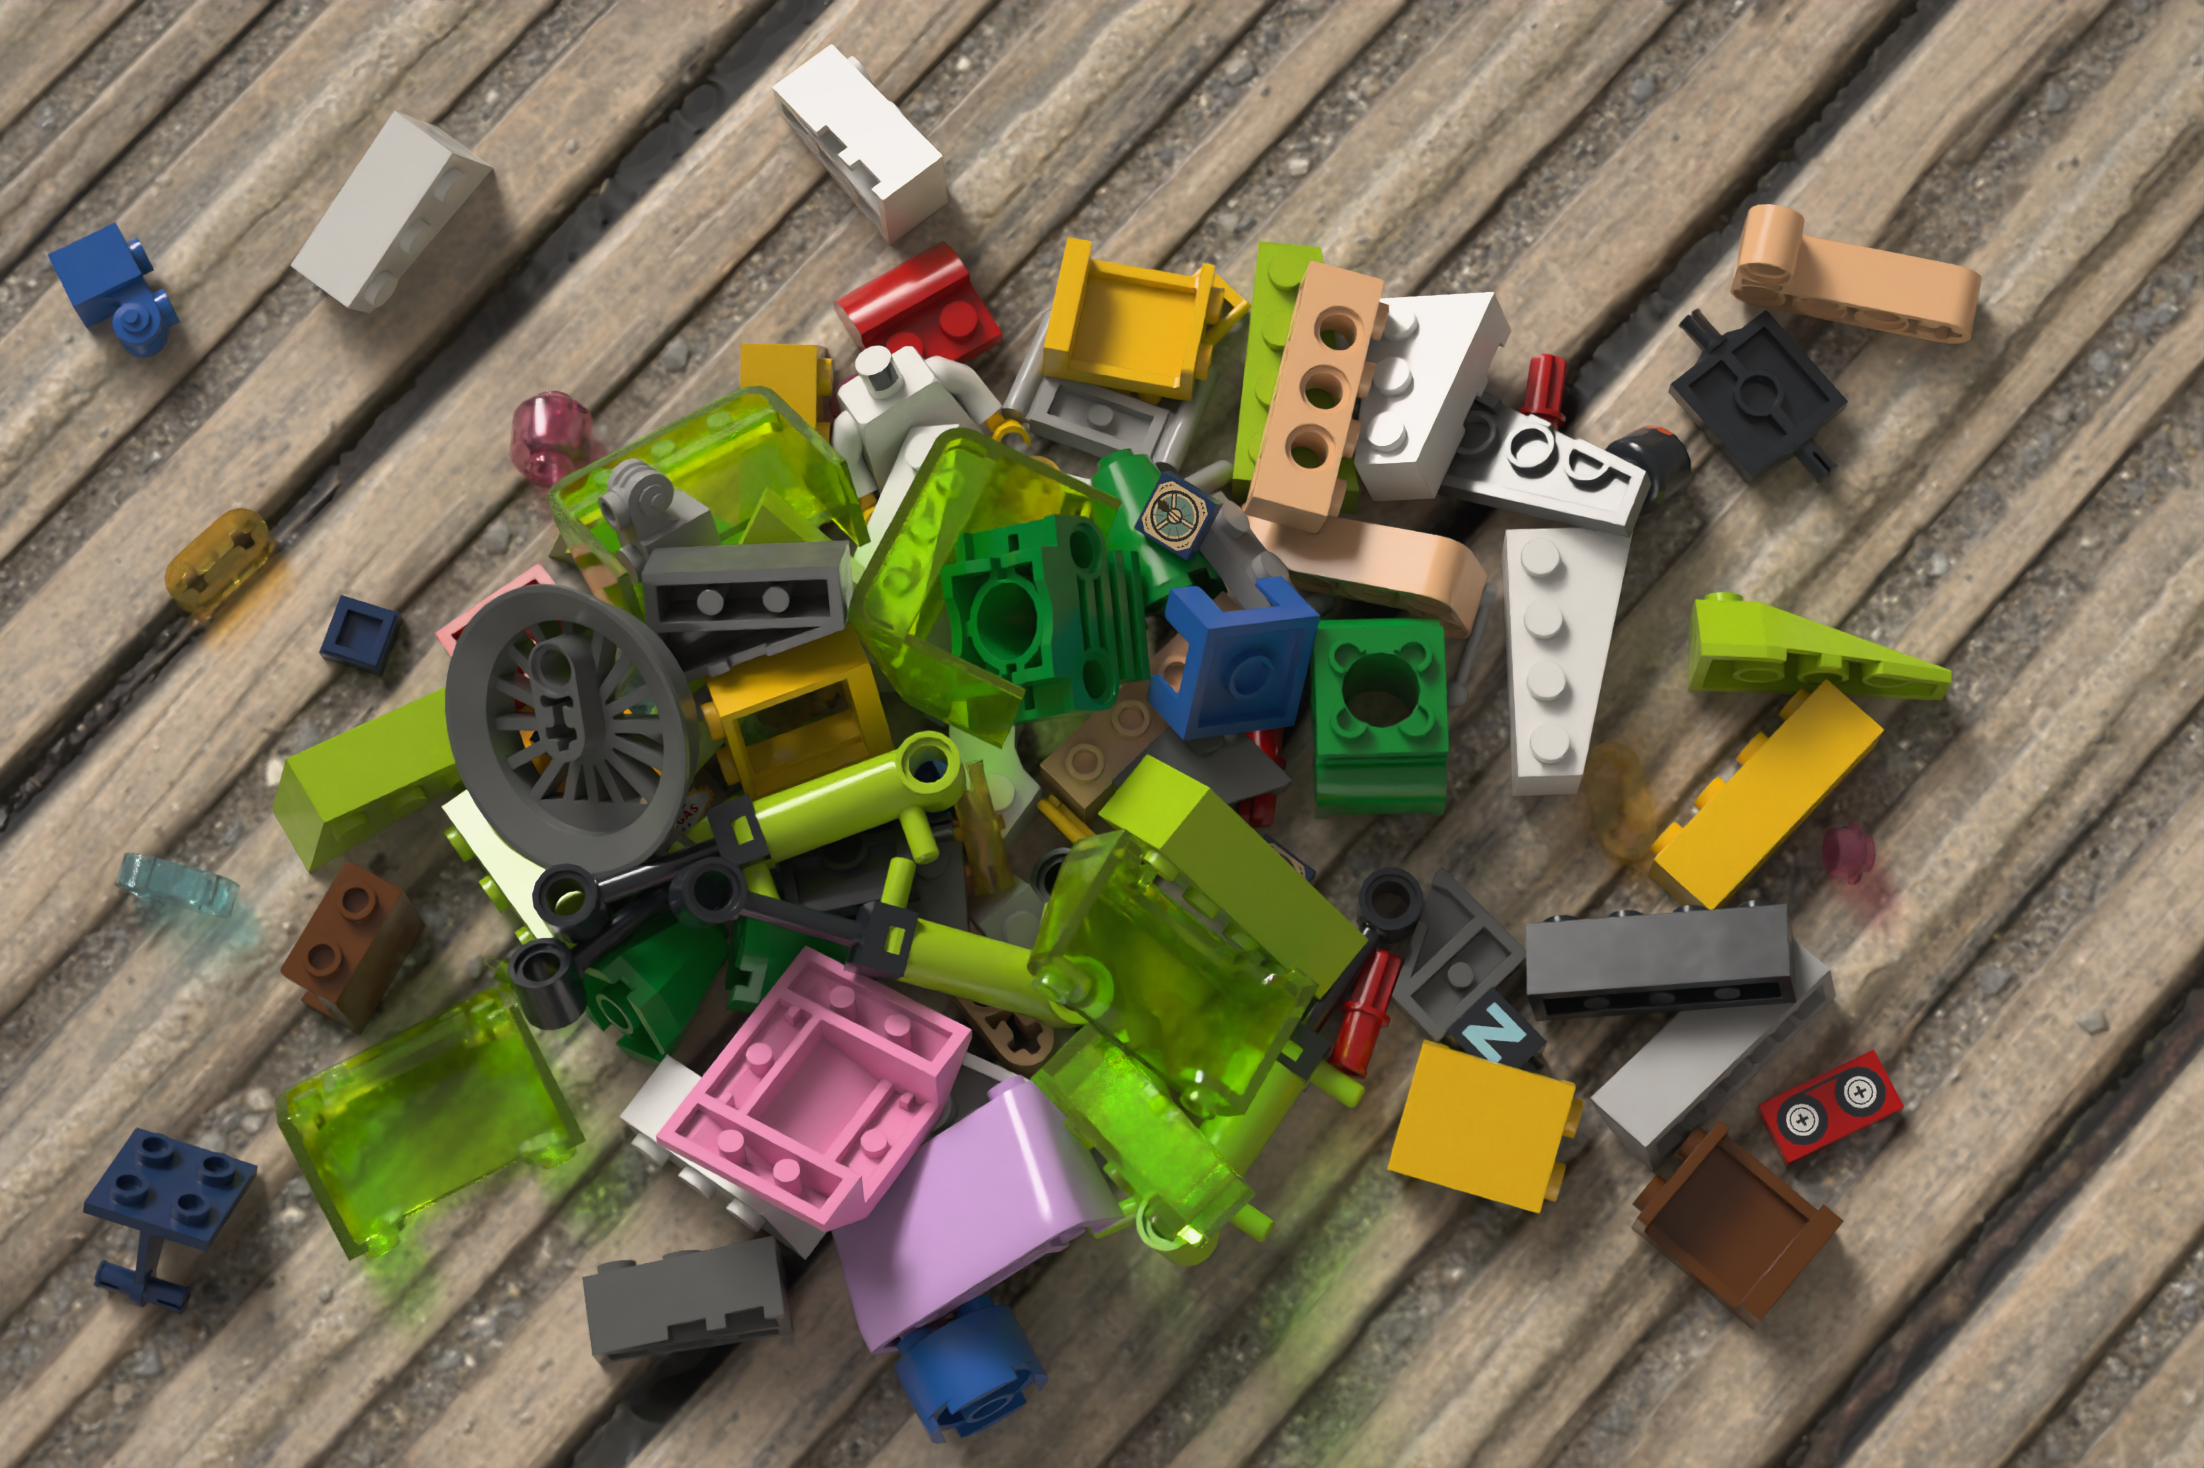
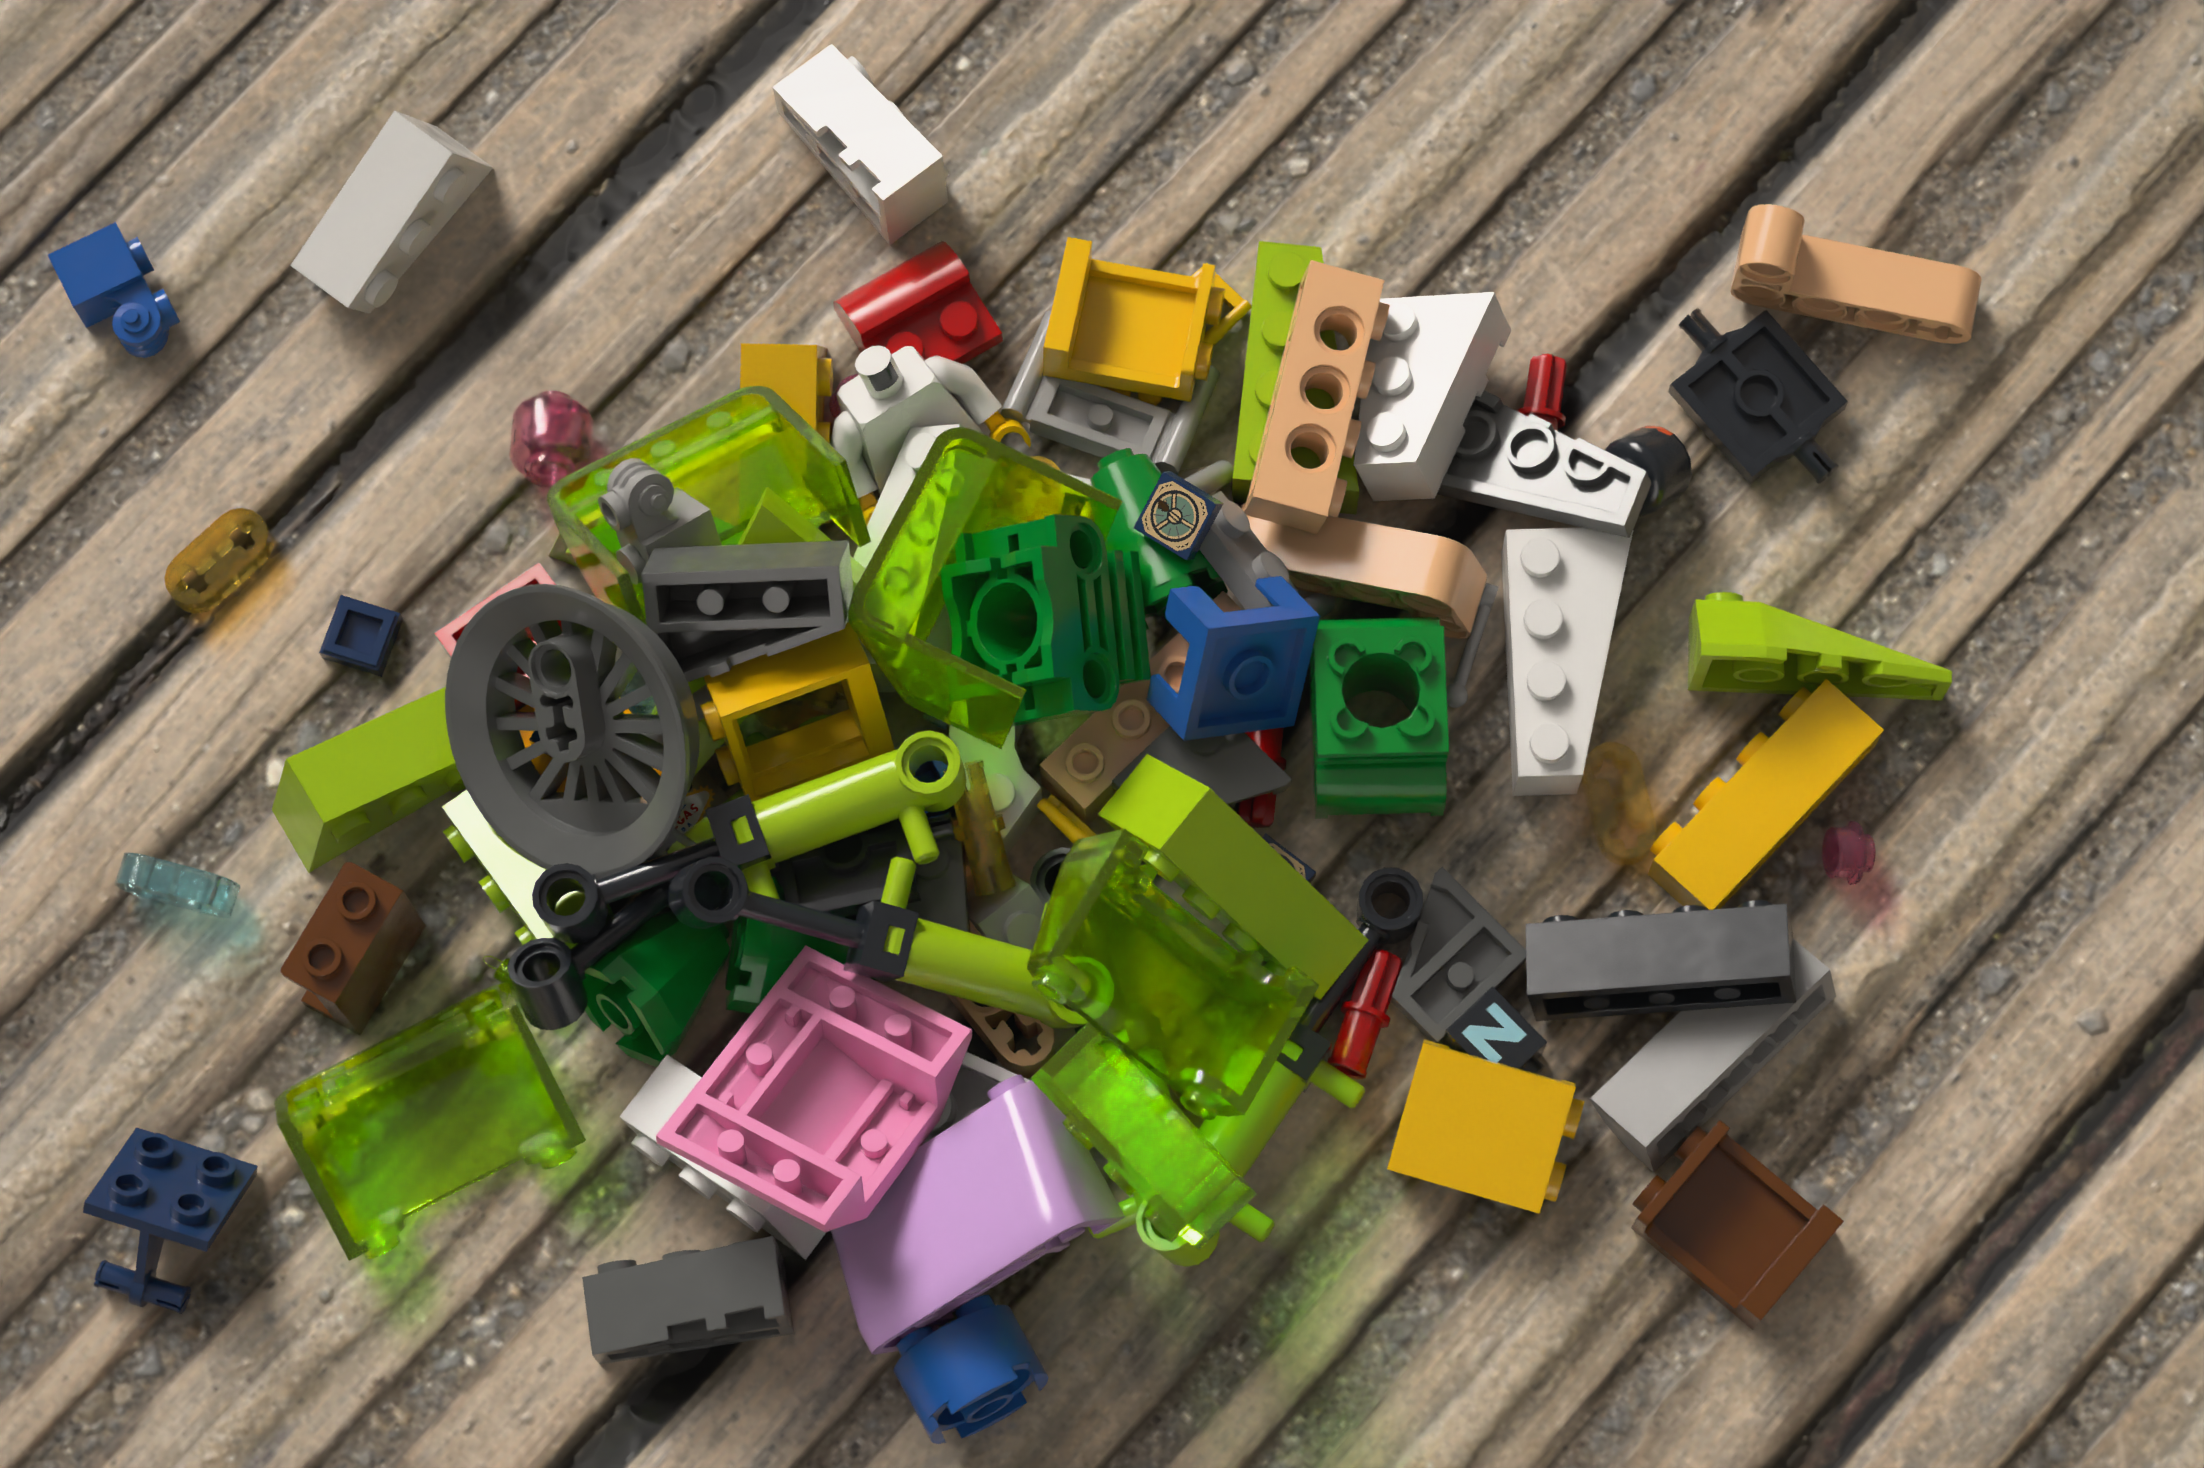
(1829, 1108): tile -> none

